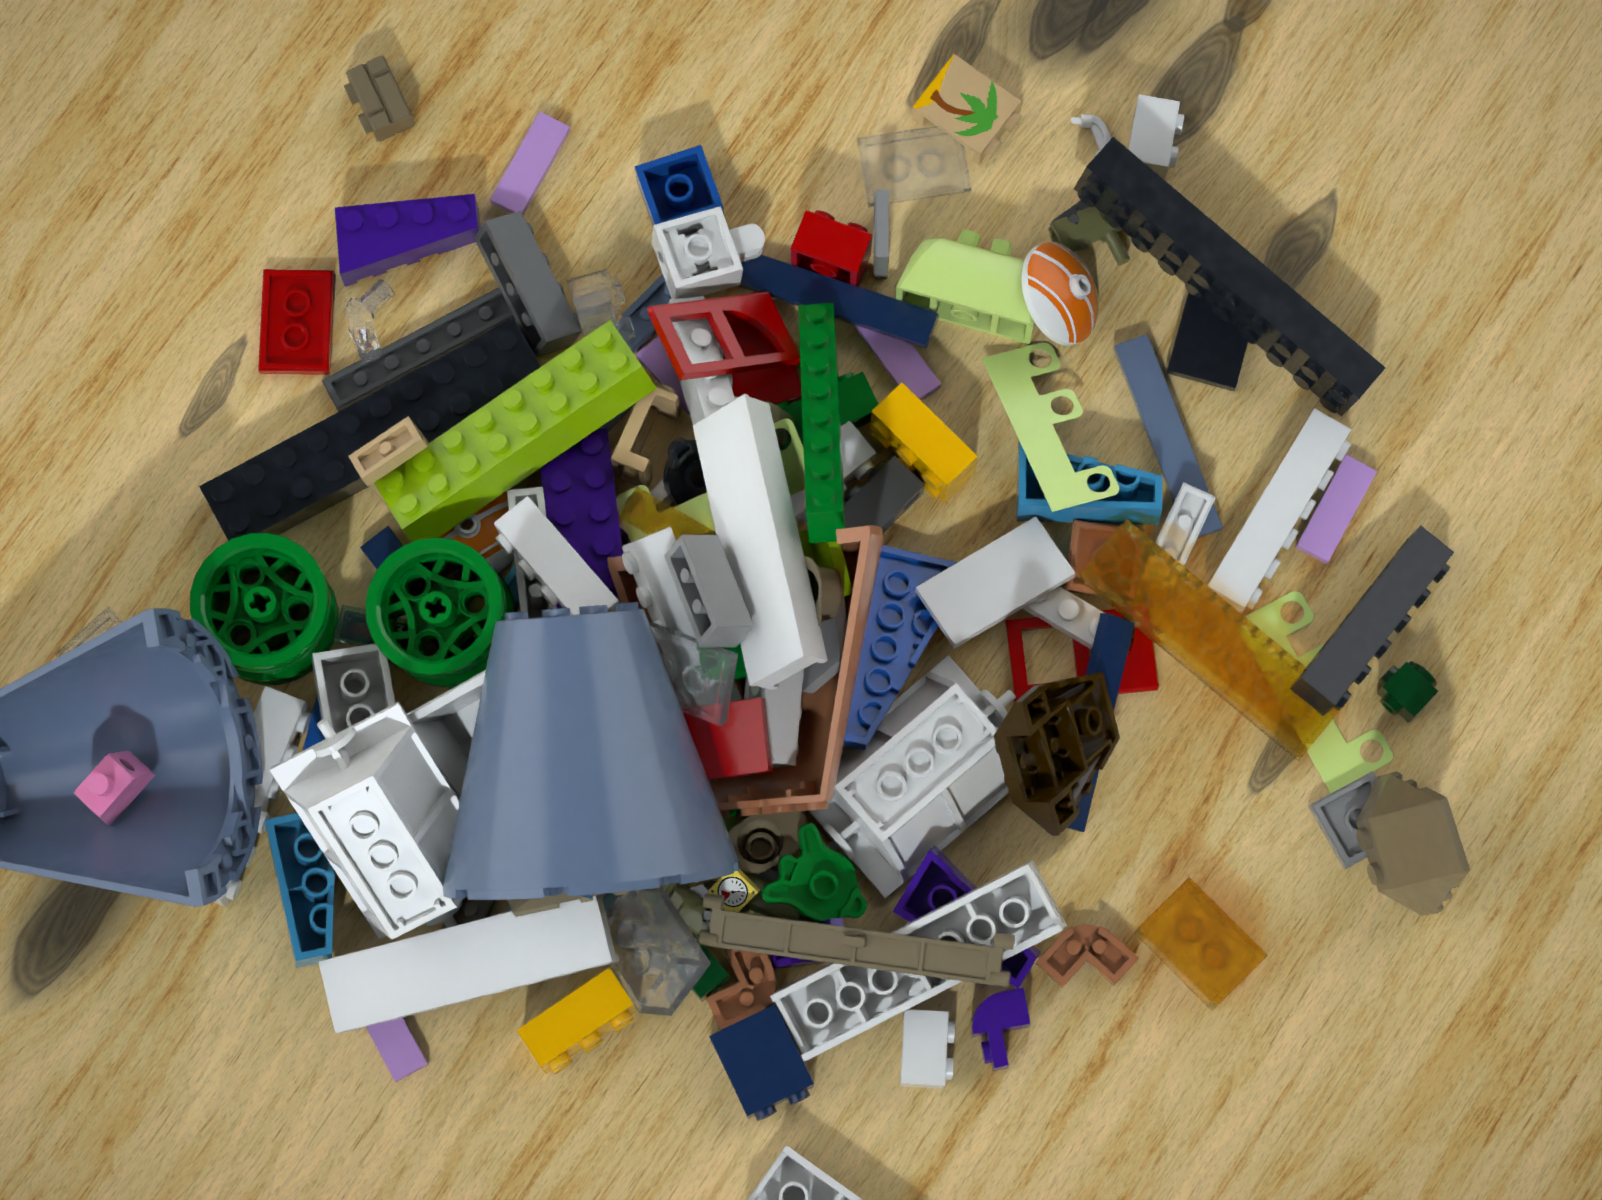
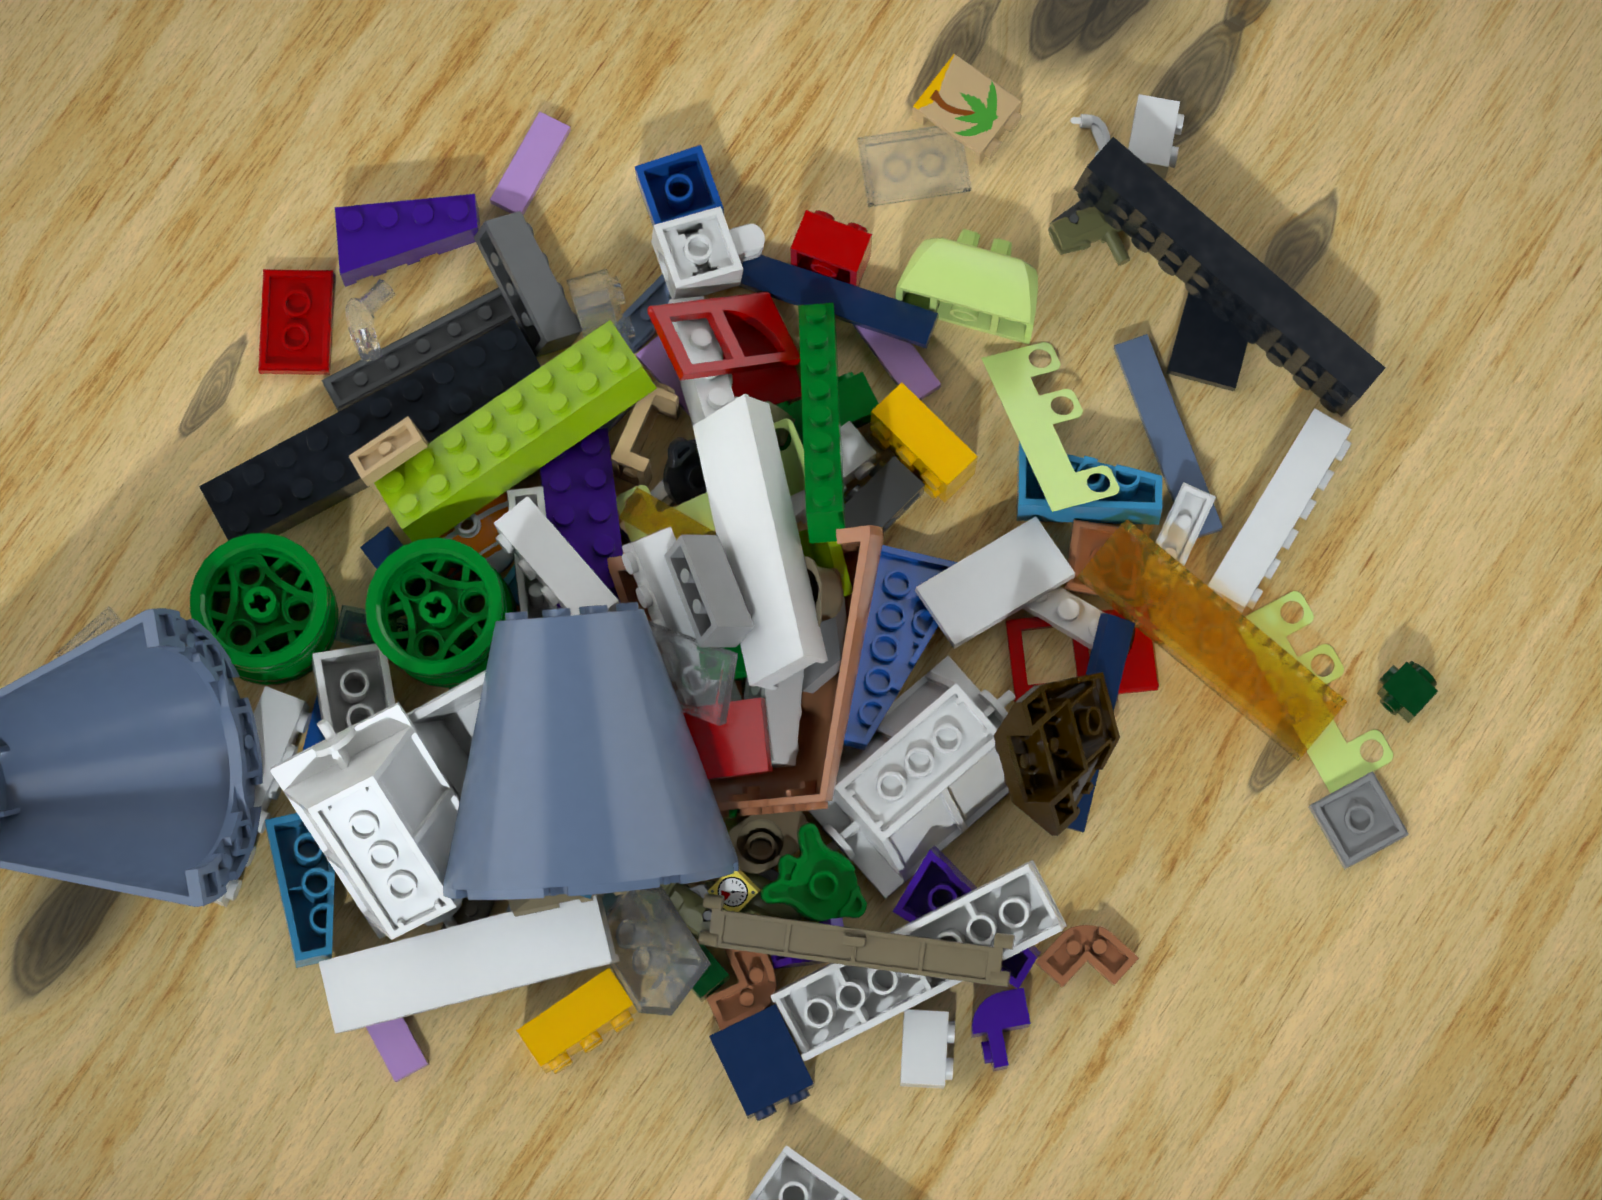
(113, 786): bright pink torso -> none
(380, 99): dark tan brick -> none
(881, 234): light grey tile -> none
(1059, 293): dish -> none
(1200, 944): clear yellow brick -> none
(1336, 509): lavender tile -> none
(1371, 622): black brick -> none
(1411, 844): dark tan wedge -> none

